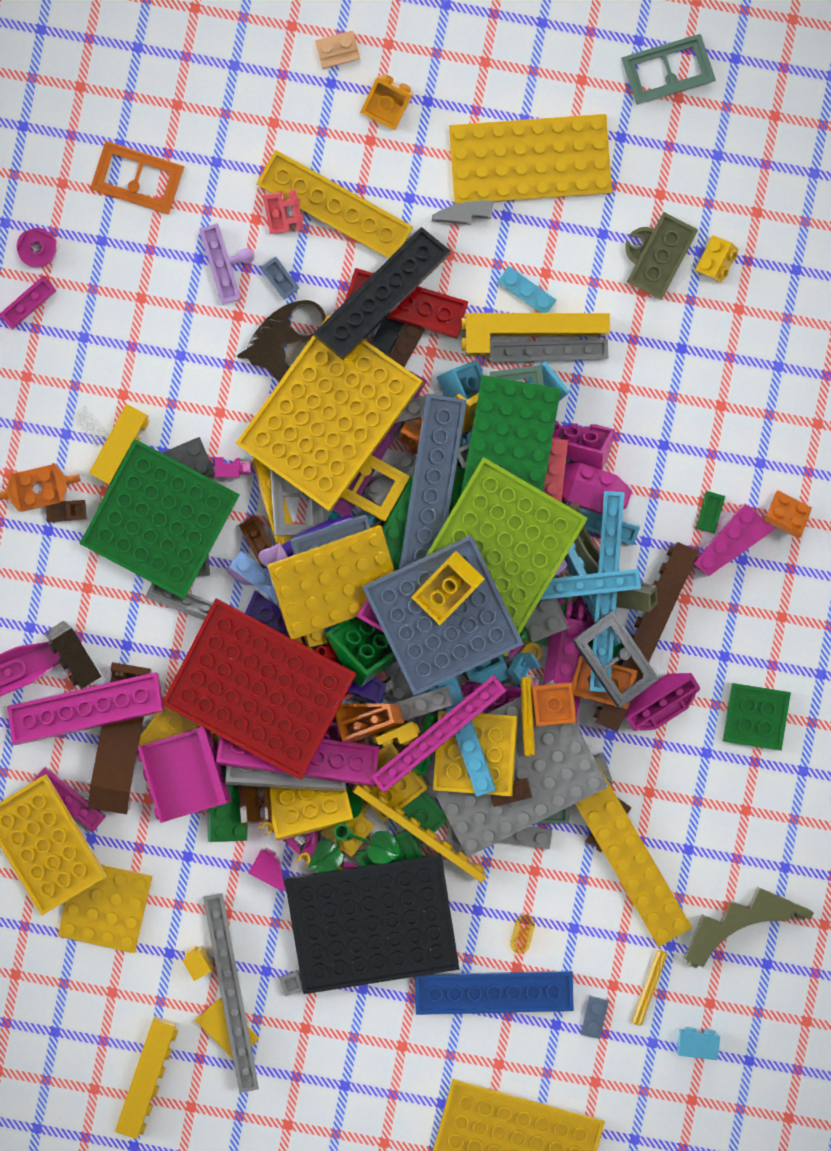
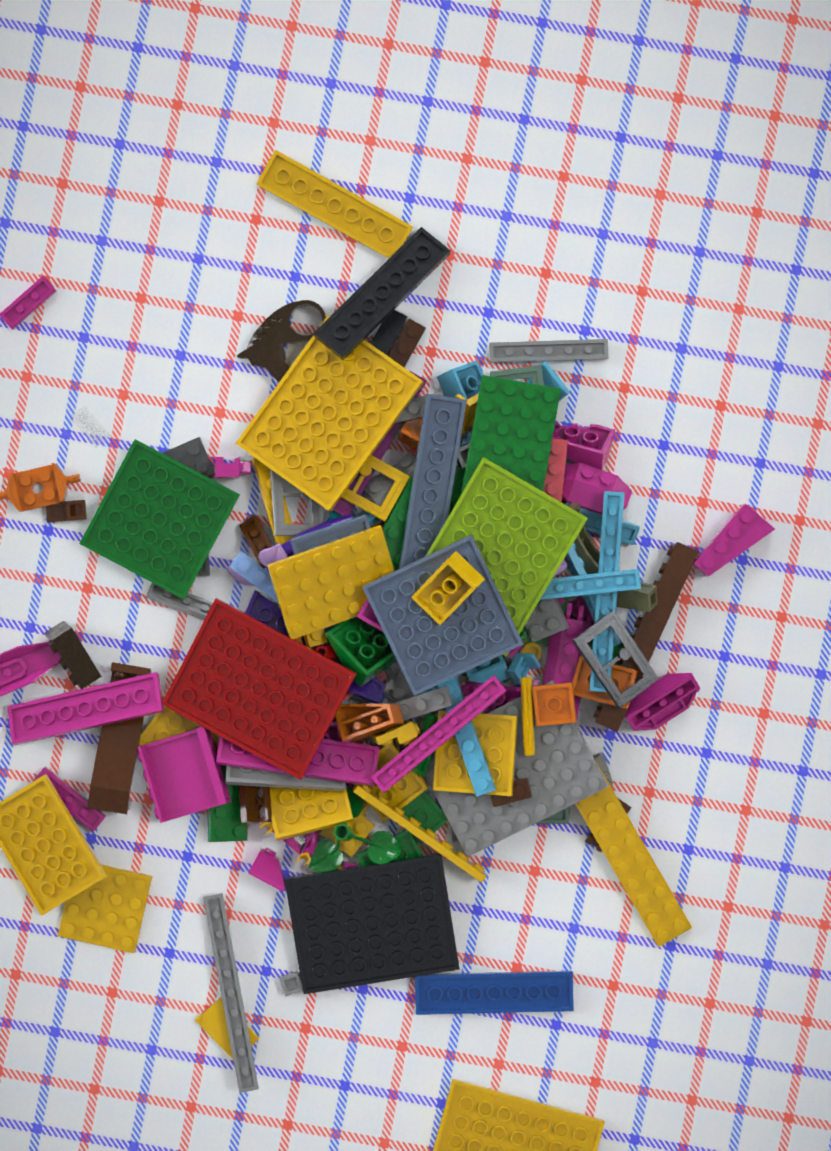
(25, 249): dark pink plate -> none
(118, 443): yellow brick -> none
(130, 195): orange door -> none
(145, 1078): yellow brick -> none
(197, 962): yellow brick -> none
(221, 263): lavender plate -> none
(277, 214): coral plate -> none
(280, 278): sand blue plate -> none
(337, 49): light nougat plate -> none
(387, 101): light orange plate -> none
(422, 308): red plate -> none
(463, 212): light grey slope -> none
(480, 326): yellow brick -> none
(522, 933): clear yellow plate -> none
(526, 290): medium azure plate -> none
(530, 159): yellow plate -> none
(531, 837): light grey plate -> none
(594, 1017): sand blue plate -> none
(649, 987): yellow axle -> none
(659, 254): olive plate -> none
(673, 86): sand green door -> none
(698, 1043): medium azure brick -> none
(710, 512): green tile -> none
(717, 259): yellow bracket -> none
(756, 716): green plate -> none
(762, 908): olive arch -> none
(788, 514): orange plate -> none

